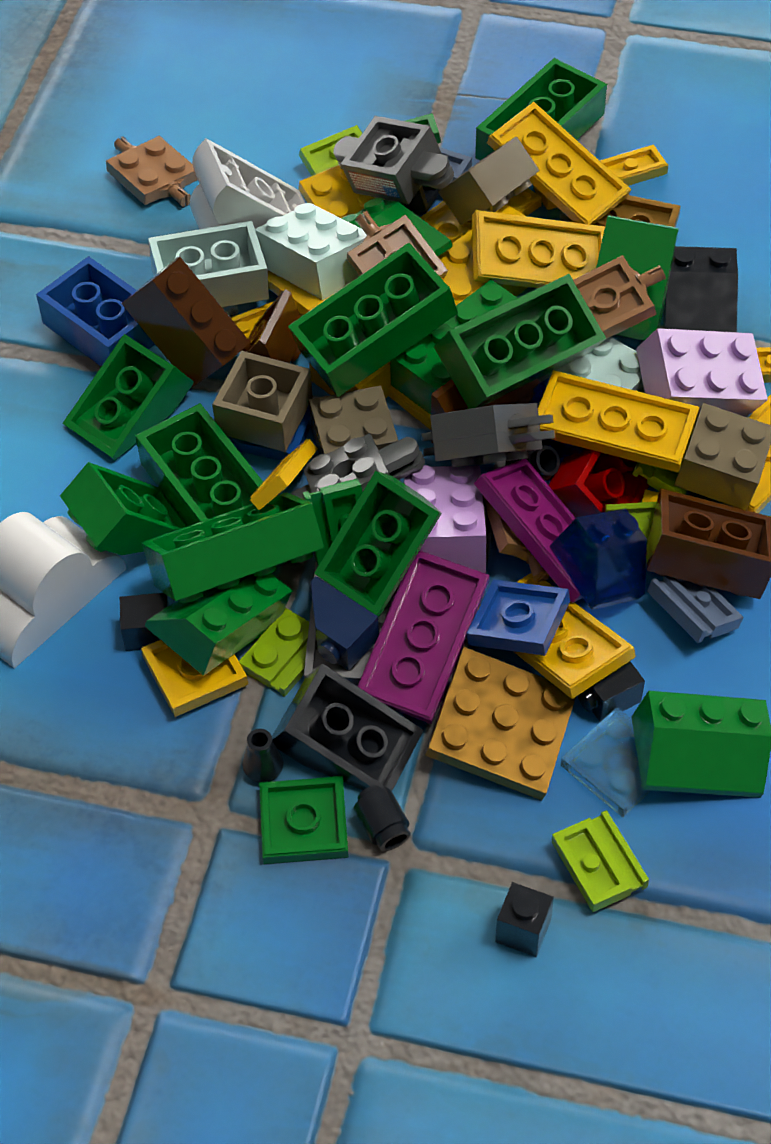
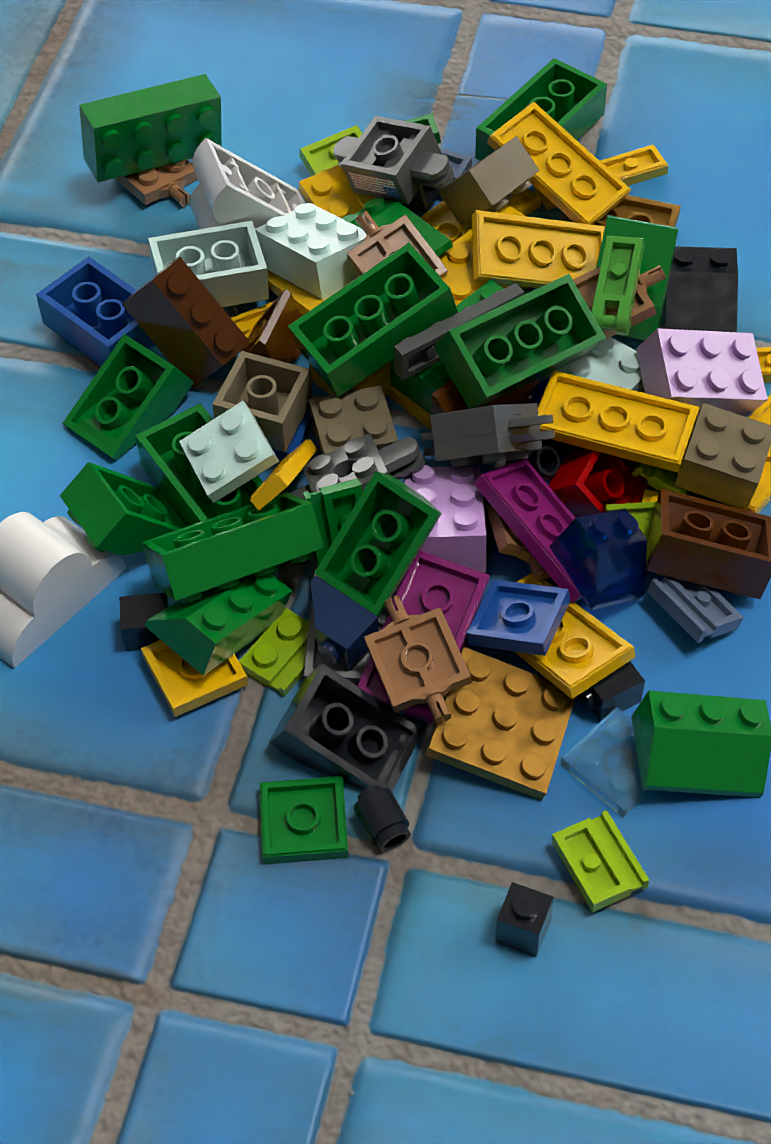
(149, 127): none -> green brick
(228, 451): none -> light aqua plate
(262, 758): black cone -> none
(417, 659): none -> medium nougat plate
(418, 351): none -> dark grey plate
(618, 282): none -> bright green plate

